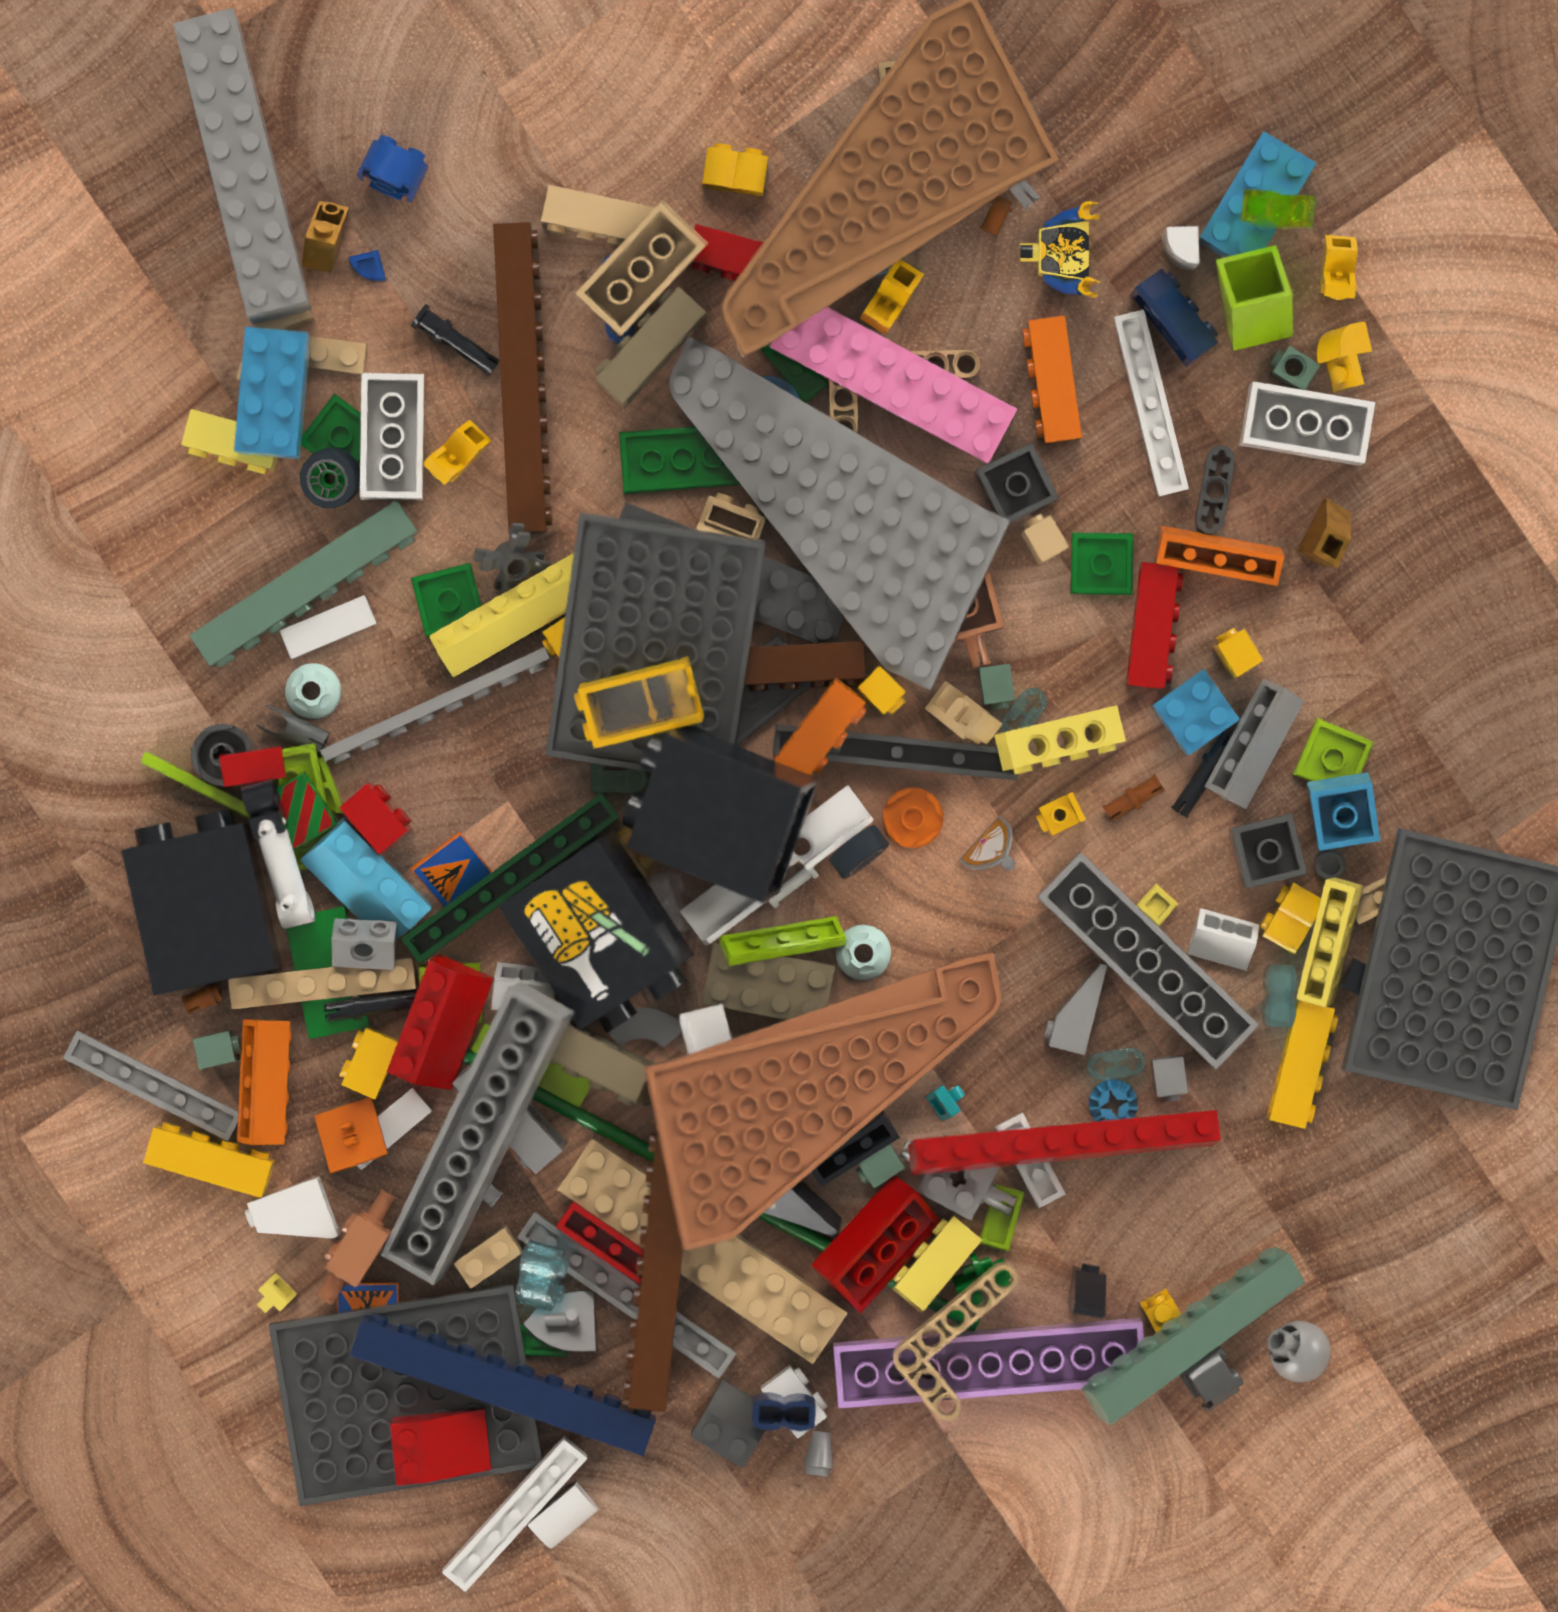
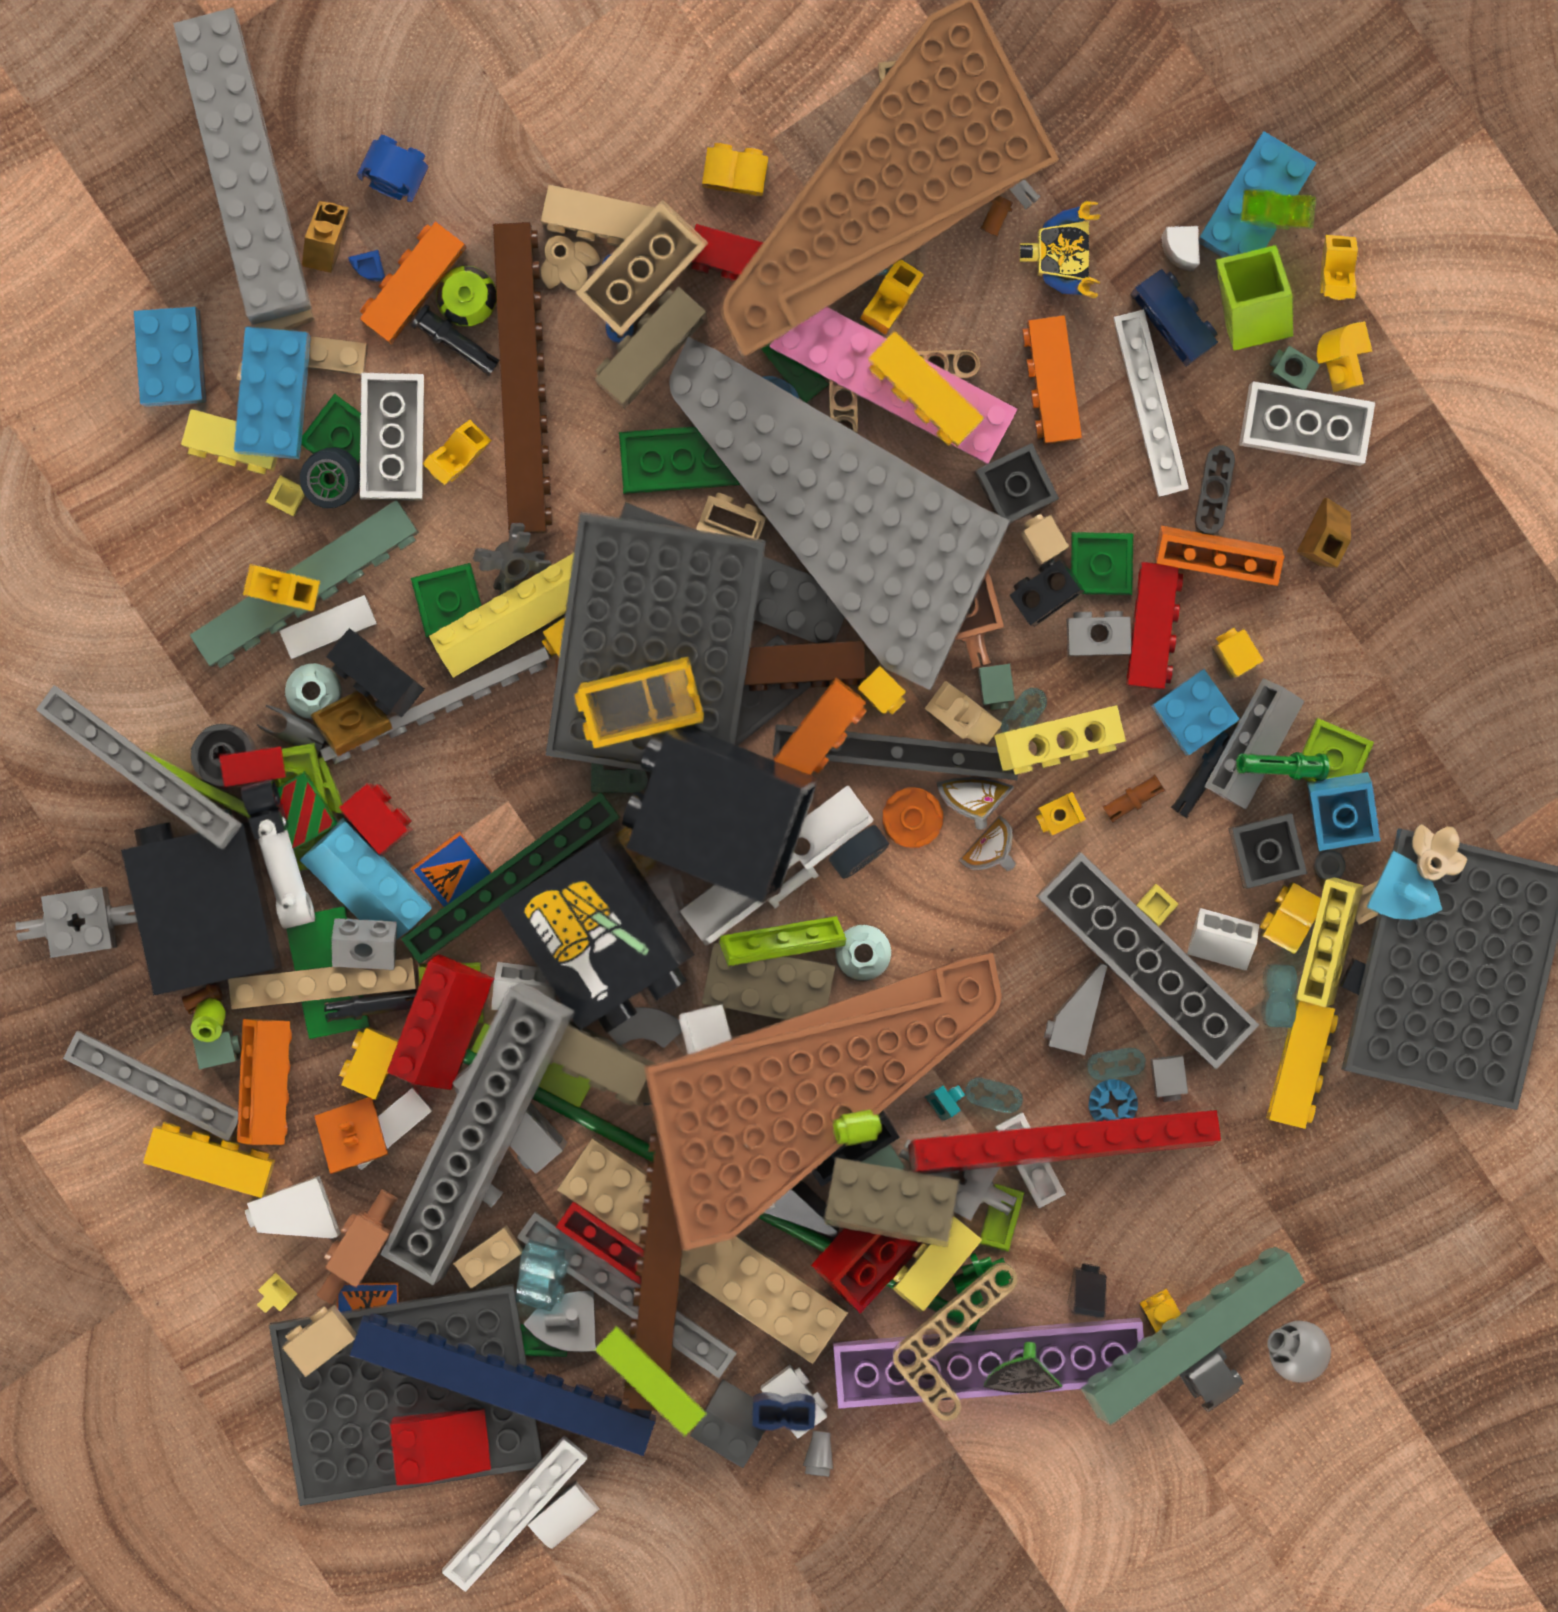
(58, 919): none -> light grey brick
(139, 767): none -> light grey plate
(169, 356): none -> dark azure brick
(208, 1020): none -> lime brick
(281, 588): none -> yellow brick
(286, 496): none -> light yellow tile
(318, 1340): none -> tan brick
(351, 722): none -> pearl gold tile
(374, 674): none -> black brick
(413, 282): none -> orange brick
(466, 296): none -> lime cone
(569, 267): none -> tan plate
(650, 1381): none -> lime tile
(857, 1127): none -> lime brick
(891, 1202): none -> dark tan brick
(925, 389): none -> yellow brick
(974, 797): none -> shield
(994, 1087): none -> clear light blue beam
(1022, 1375): none -> shield
(1050, 599): none -> black brick
(1117, 640): none -> light grey brick
(1295, 765): none -> green pin
(1403, 892): none -> medium azure shield
(1440, 849): none -> tan plate

